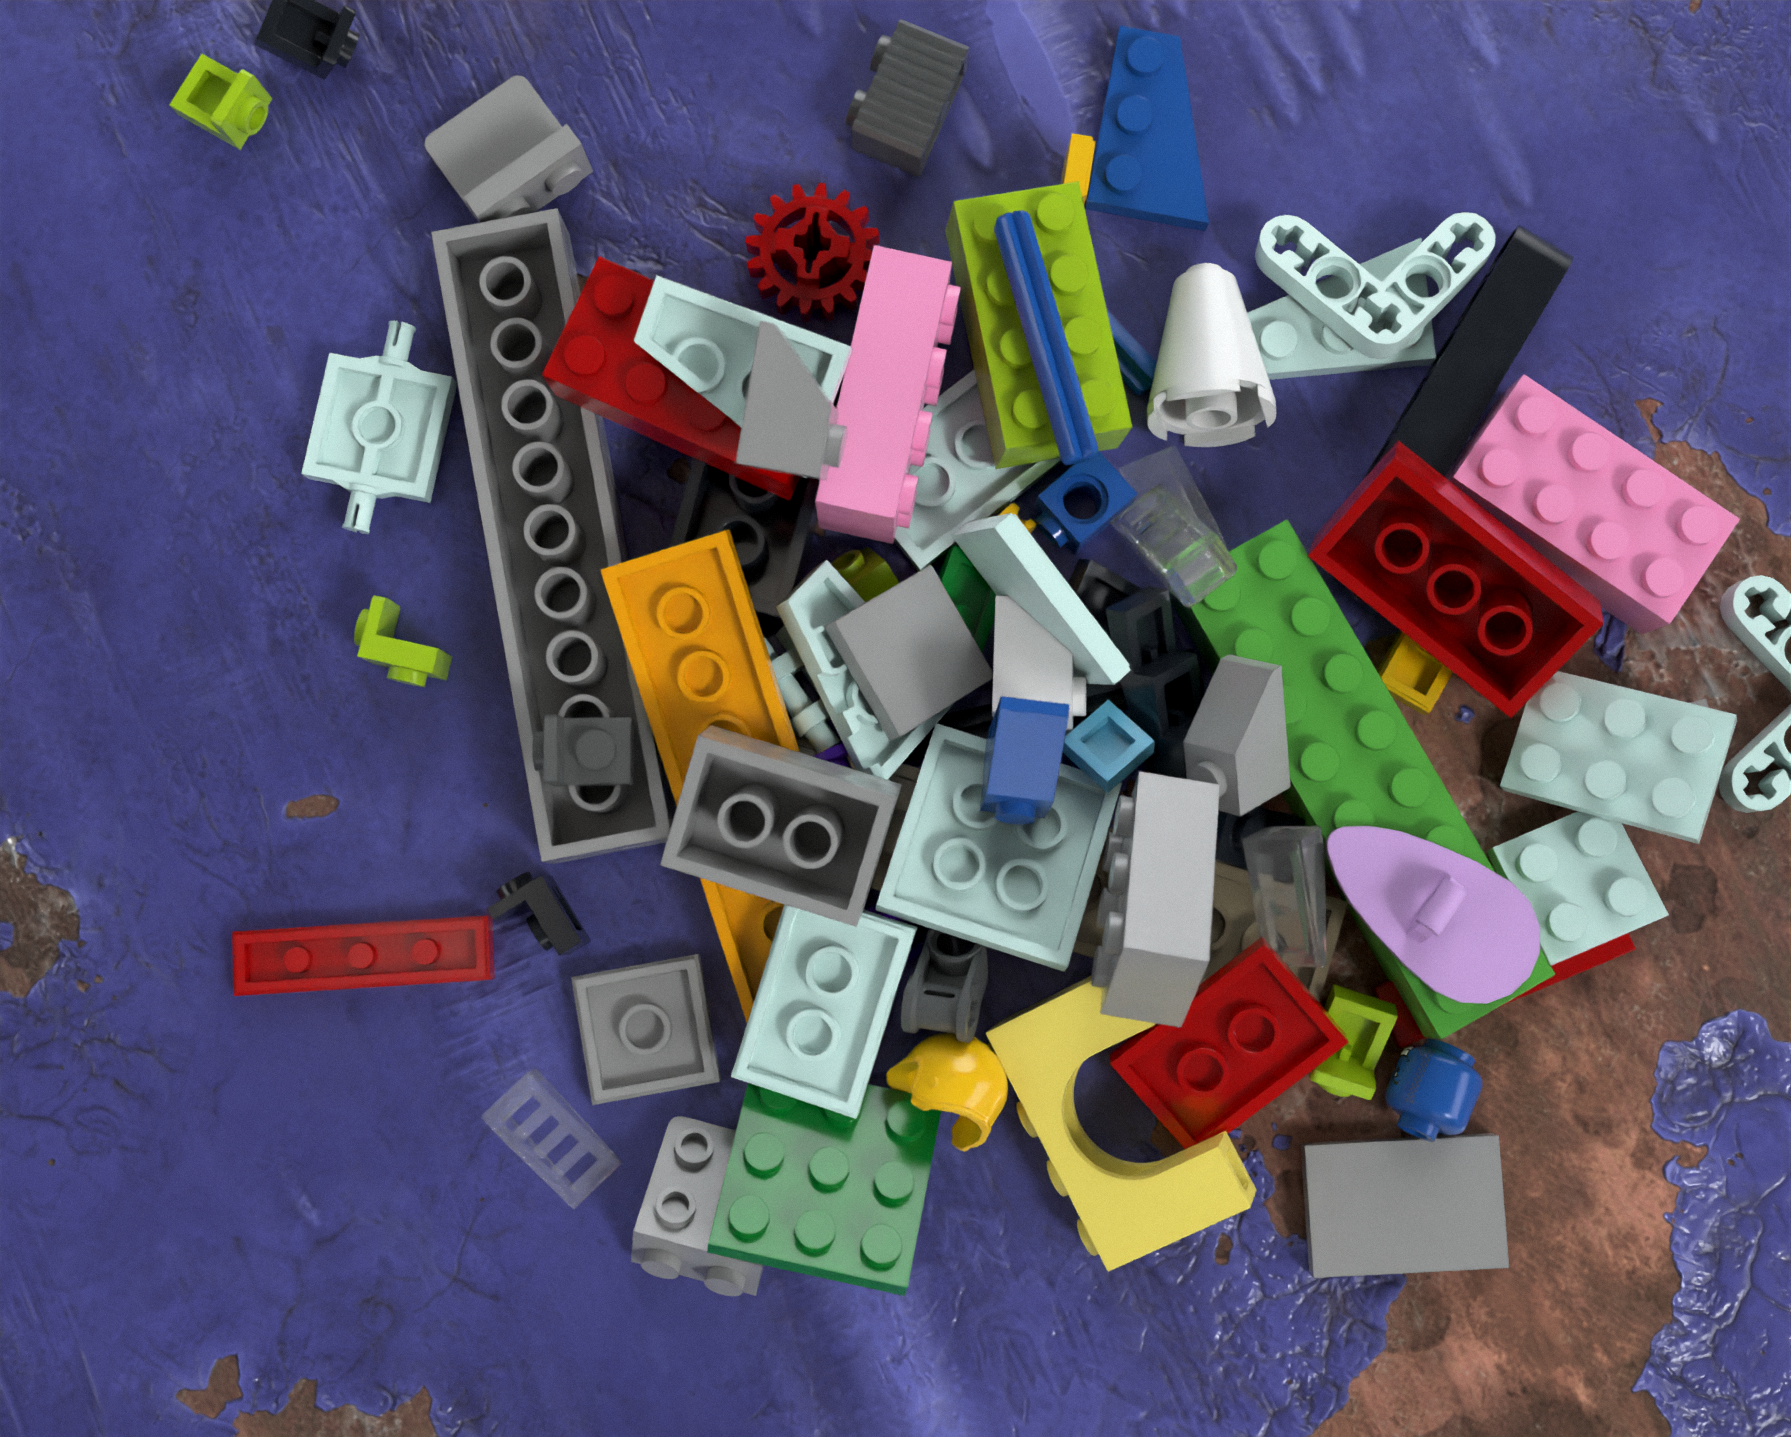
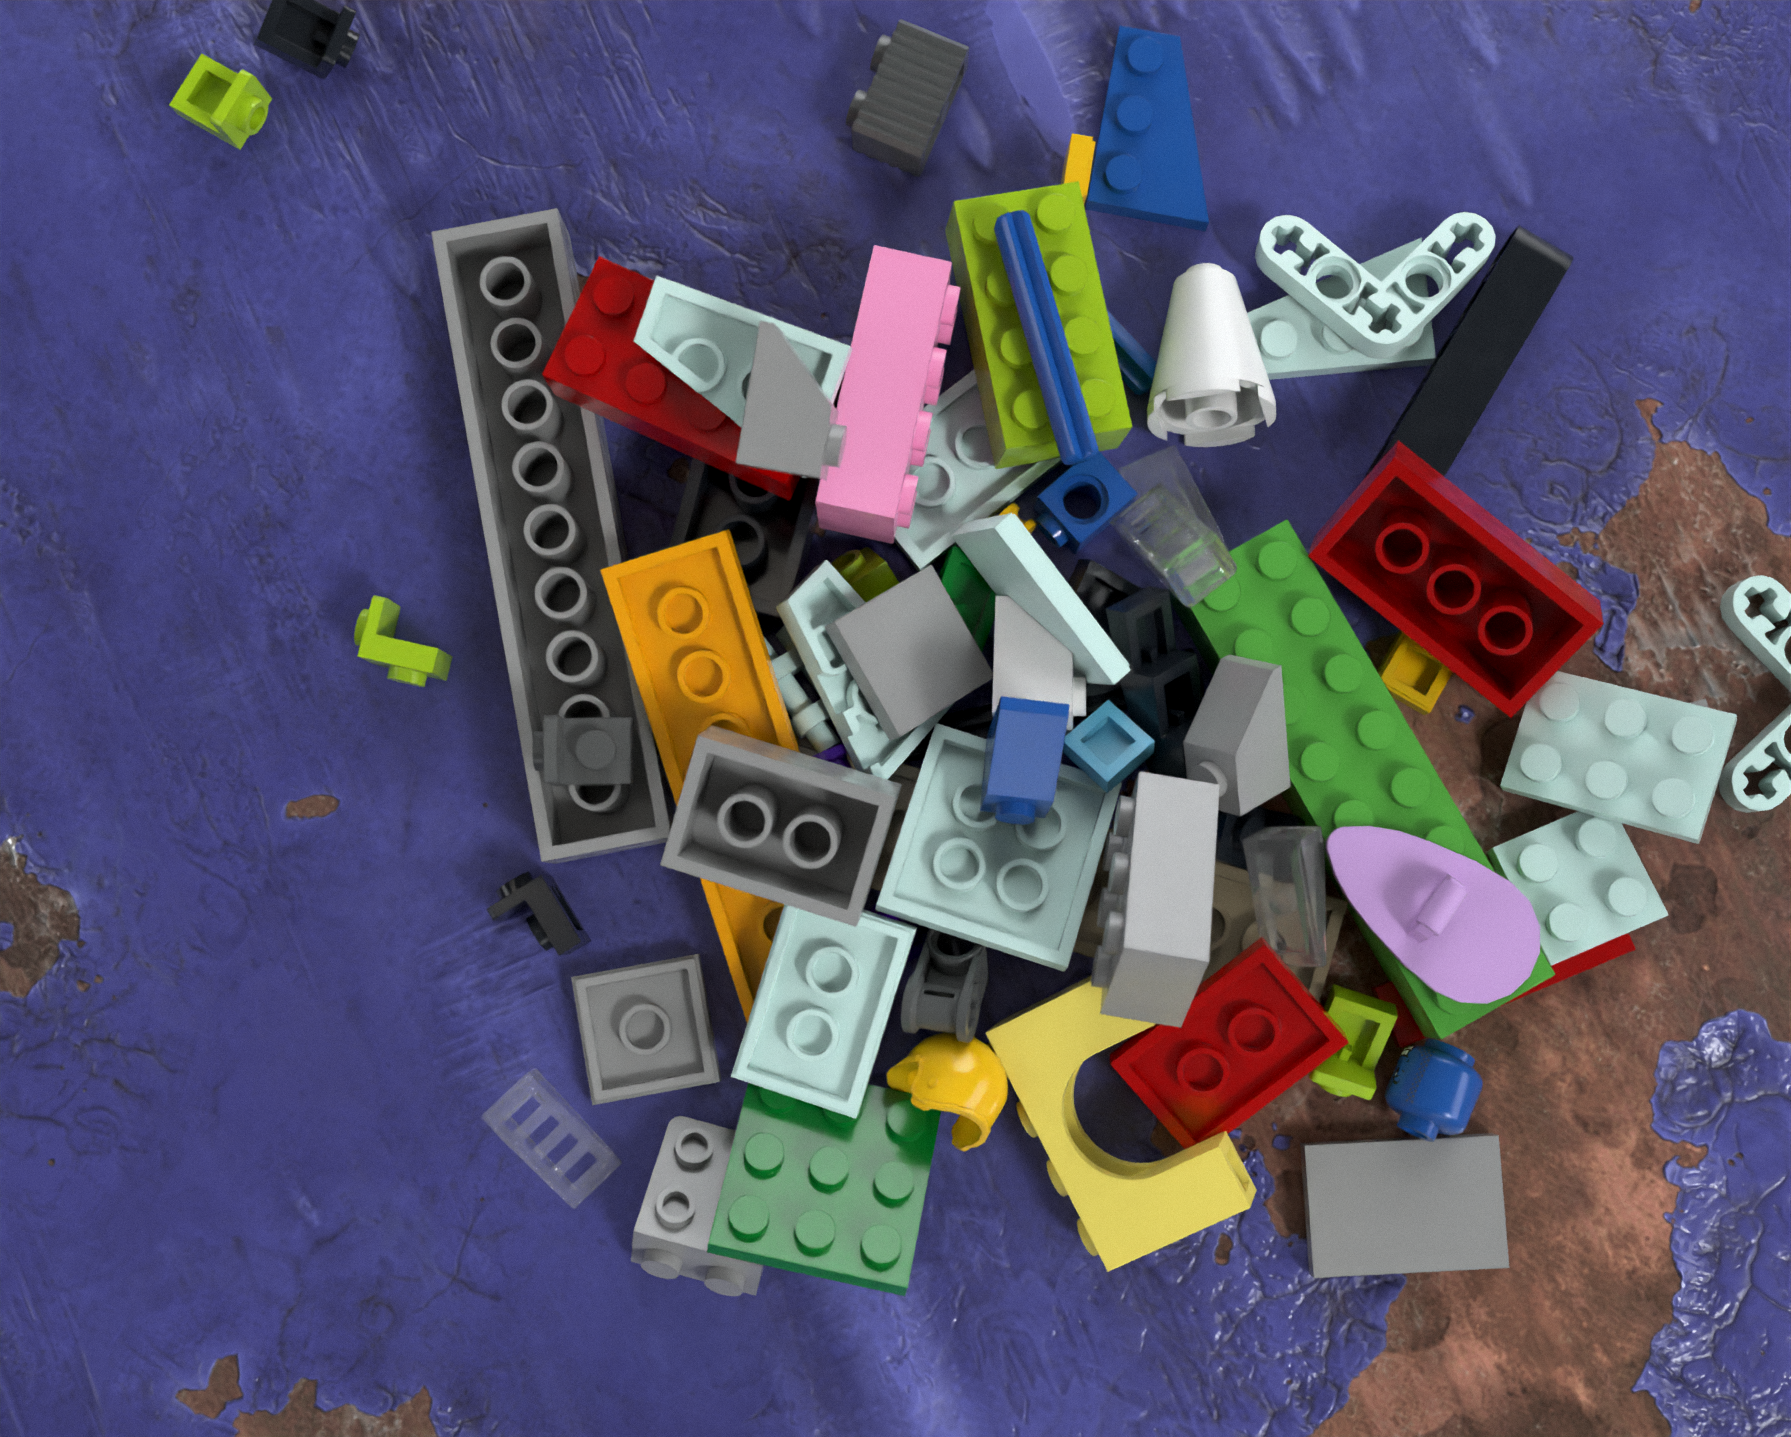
(363, 955): red tile -> none
(379, 427): light aqua plate -> none
(508, 153): light grey bracket -> none
(788, 247): red gear -> none
(1592, 504): bright pink brick -> none

